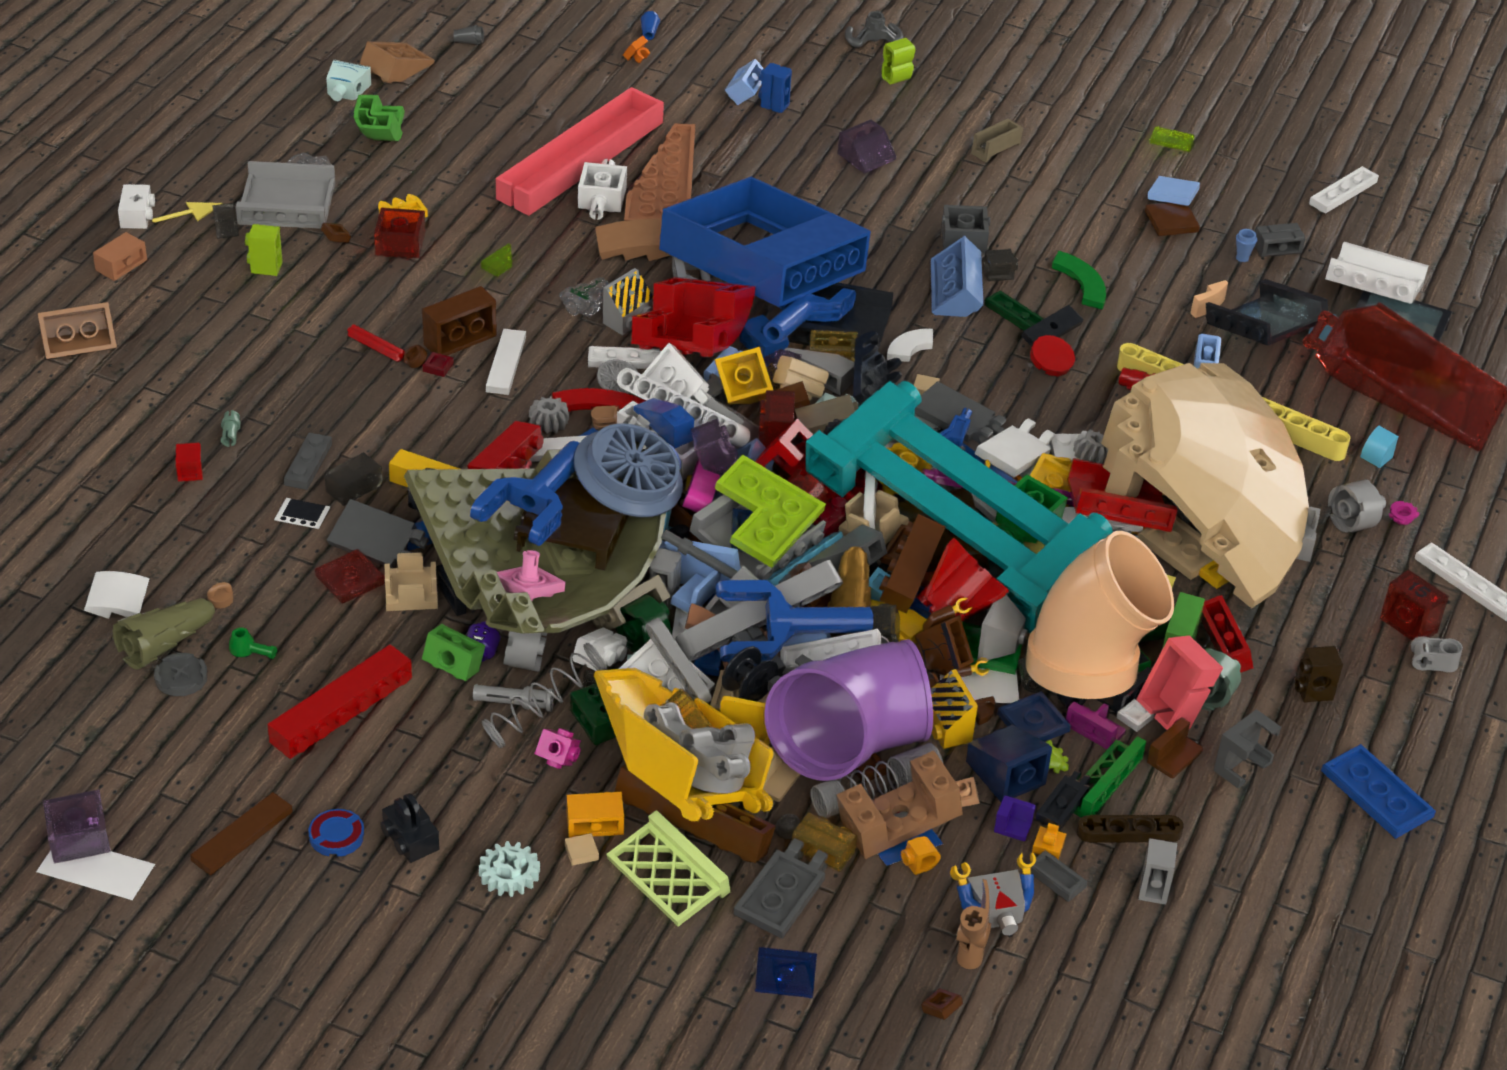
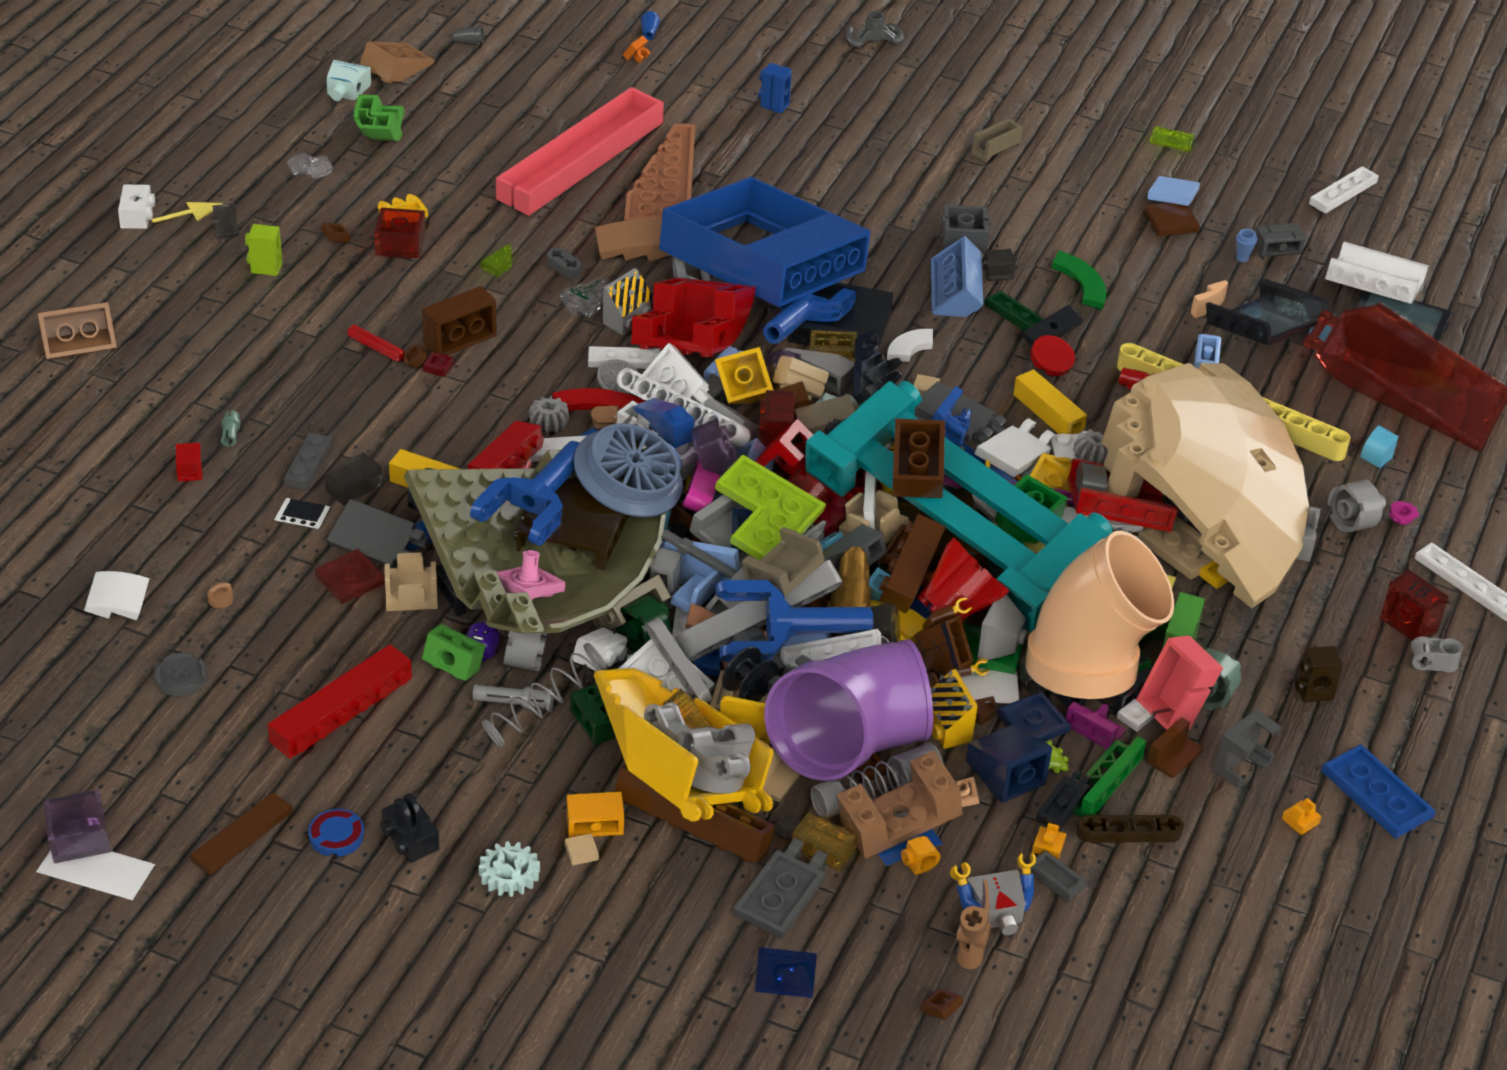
(120, 256): nougat panel -> none
(158, 631): olive cone -> none
(242, 645): green bar -> none
(286, 195): light grey panel -> none
(505, 361): white tile -> none
(558, 747): dark pink brick -> none
(564, 263): none -> dark grey beam
(602, 187): white brick -> none
(689, 858): yellowish green fence -> none
(745, 82): light blue brick -> none
(753, 336): blue brick -> none
(787, 562): none -> dark tan panel
(866, 146): clear purple slope -> none
(898, 61): lime brick -> none
(918, 458): none -> reddish brown brick
(944, 412): none -> blue tile
(1014, 818): dark purple panel -> none
(1049, 403): none -> yellow brick
(1091, 477): none -> dark grey beam
(1157, 871): light grey brick -> none
(1225, 632): red brick -> none
(1302, 816): none -> light orange tile

